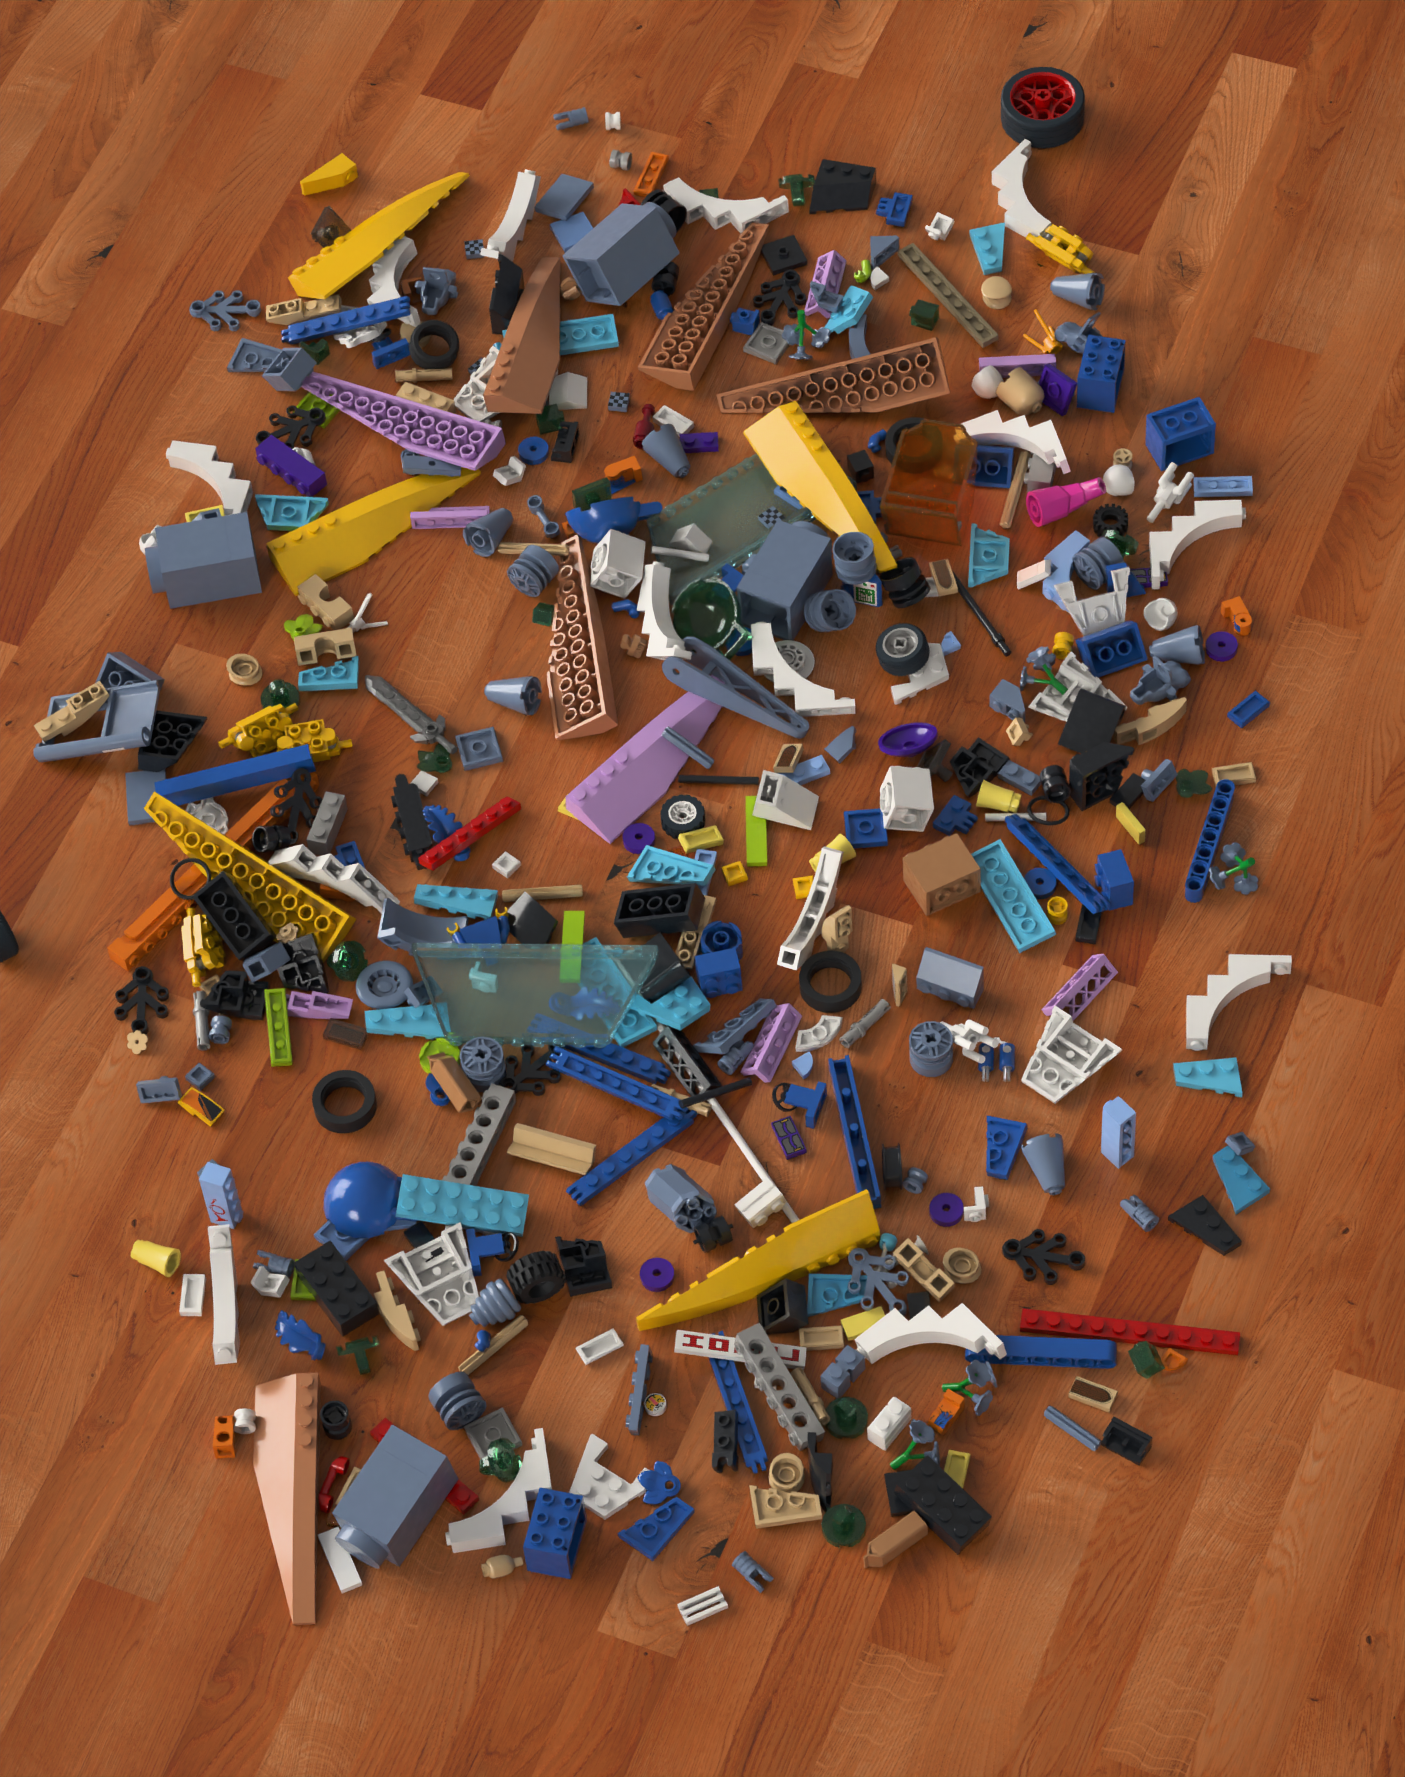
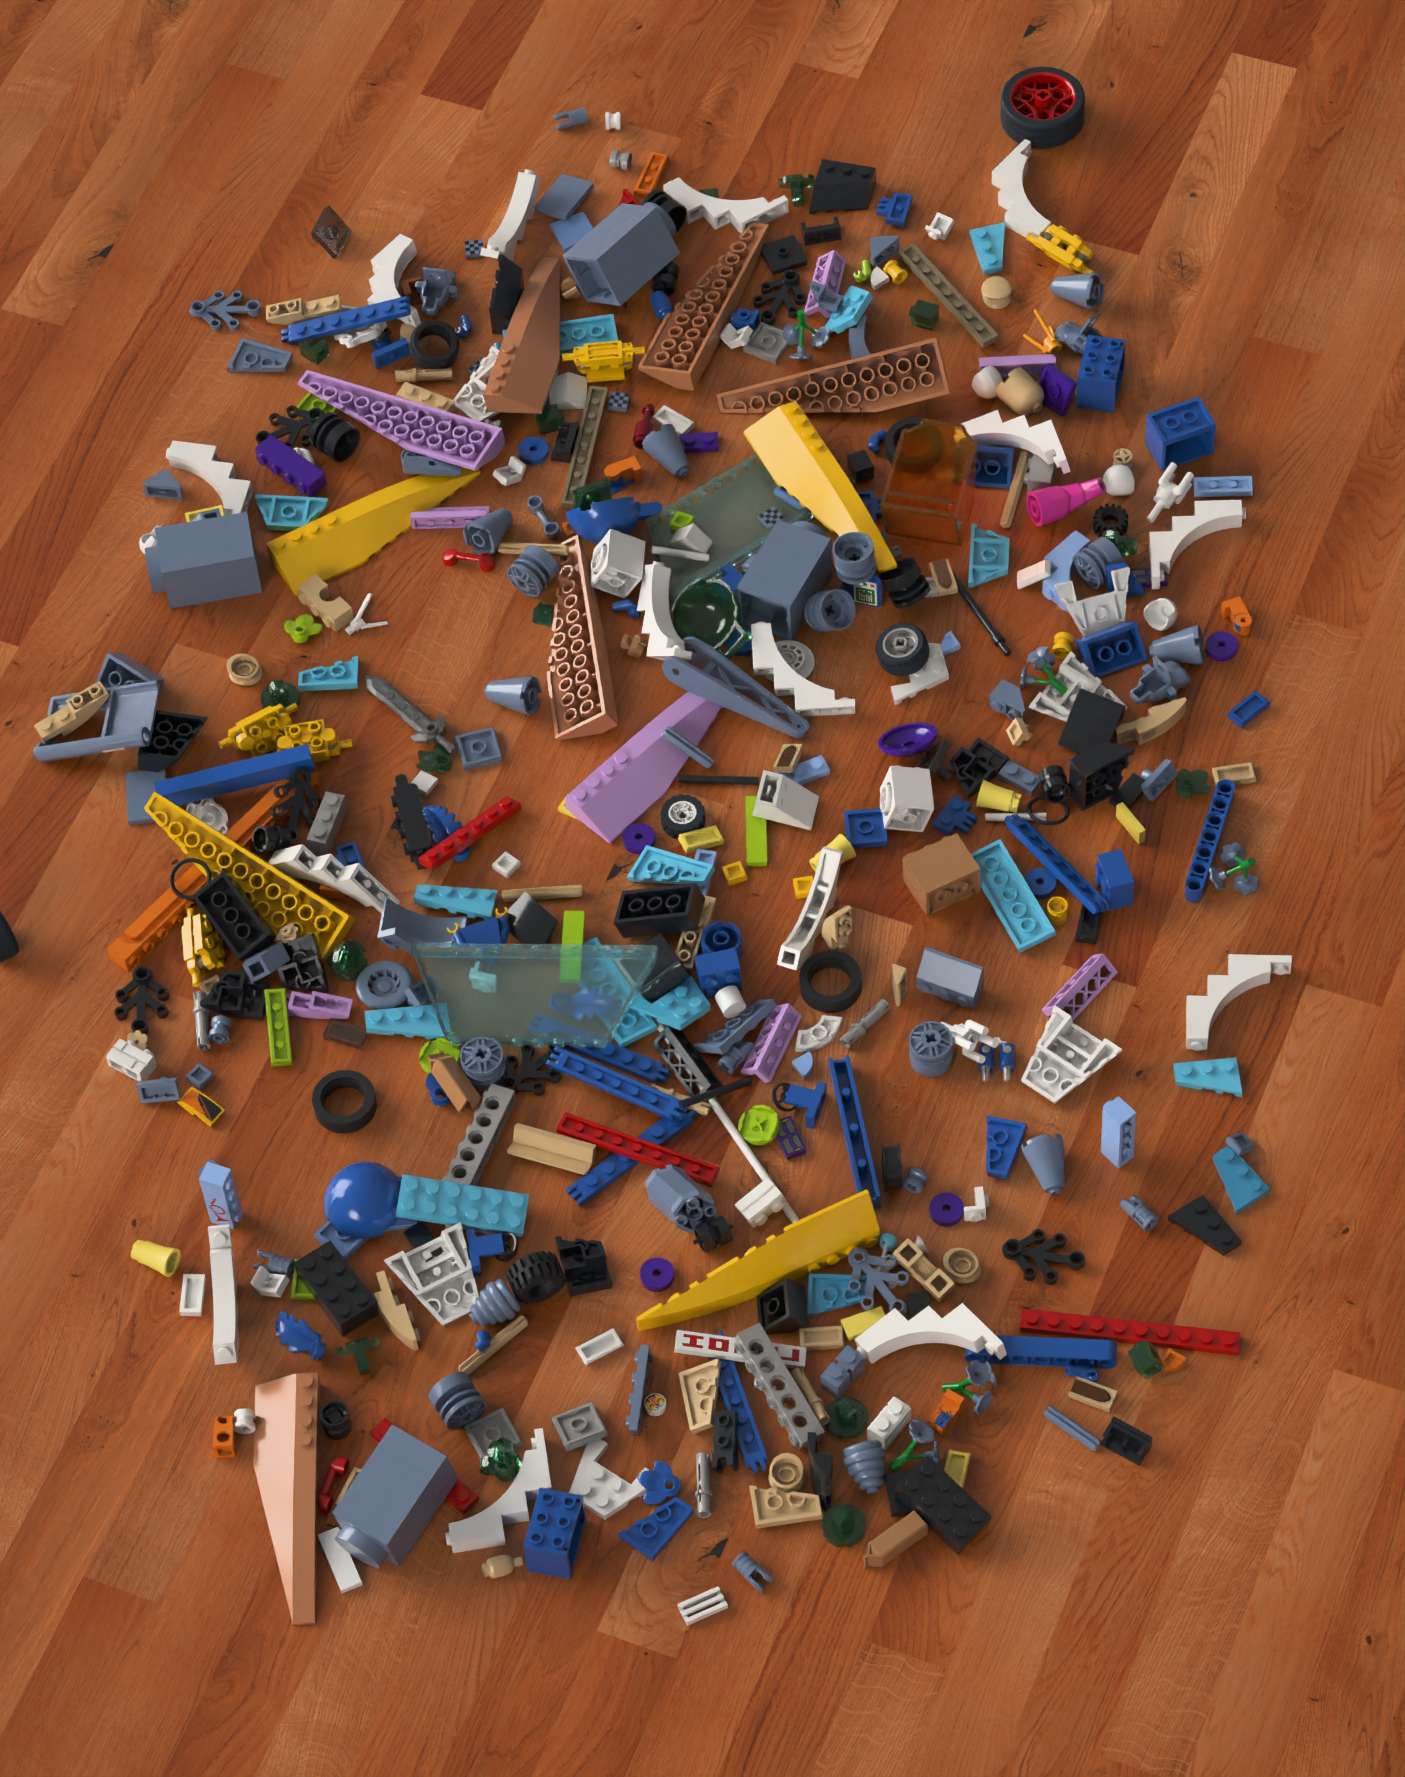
(131, 1060): none -> white brick
(163, 486): none -> sand blue slope
(289, 369): sand blue brick -> none
(313, 645): tan arch -> none
(330, 176): yellow slope -> none
(334, 437): none -> black wheel
(368, 240): yellow wedge -> none
(451, 558): none -> red bar
(466, 327): none -> blue arm
(579, 1426): none -> light grey tile
(585, 443): none -> dark tan plate
(604, 360): none -> yellow piece
(636, 1148): none -> red tile
(681, 520): none -> lime tile
(700, 1394): none -> tan wing
(703, 1491): none -> light grey pin
(730, 1001): none -> white piece
(735, 338): none -> white bracket
(759, 1125): none -> lime tile
(821, 233): none -> black hinge
(842, 744): sand blue slope -> none
(866, 1464): none -> sand blue piece
(895, 271): none -> yellow bush
(1082, 1371): none -> blue arm

